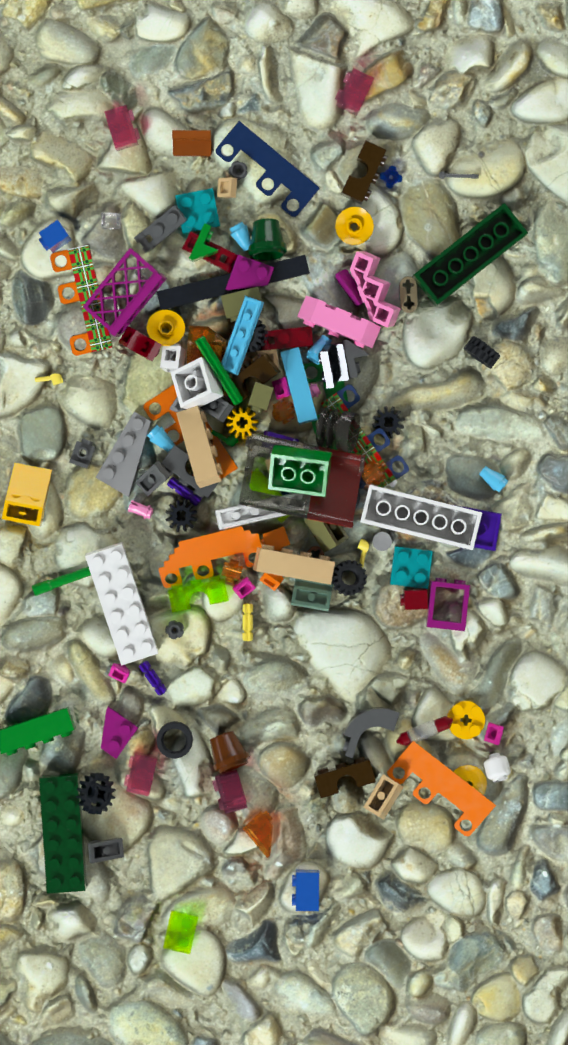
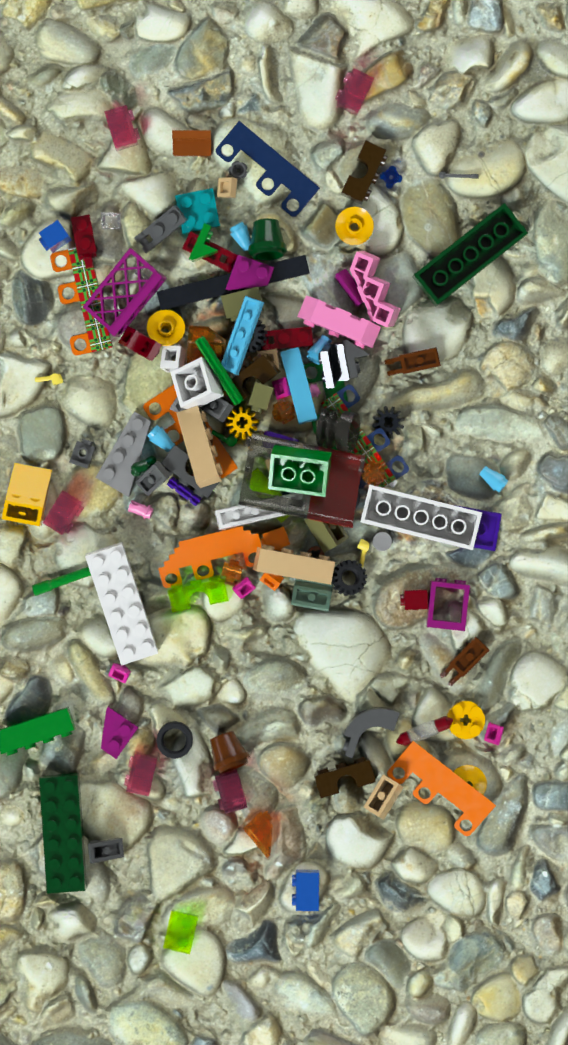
(63, 513): none -> clear pink brick
(84, 239): none -> dark red hinge
(96, 793): black gear -> none
(143, 465): none -> dark green arm
(153, 678): dark purple axle -> none
(174, 515): black gear -> none
(174, 624): dark grey plate -> none
(247, 622): light yellow axle -> none
(403, 294): dark tan beam -> none
(411, 567): teal plate -> none
(415, 361): none -> reddish brown hinge
(465, 660): none -> reddish brown hinge
(481, 352): black tyre -> none
(497, 767): white head -> none

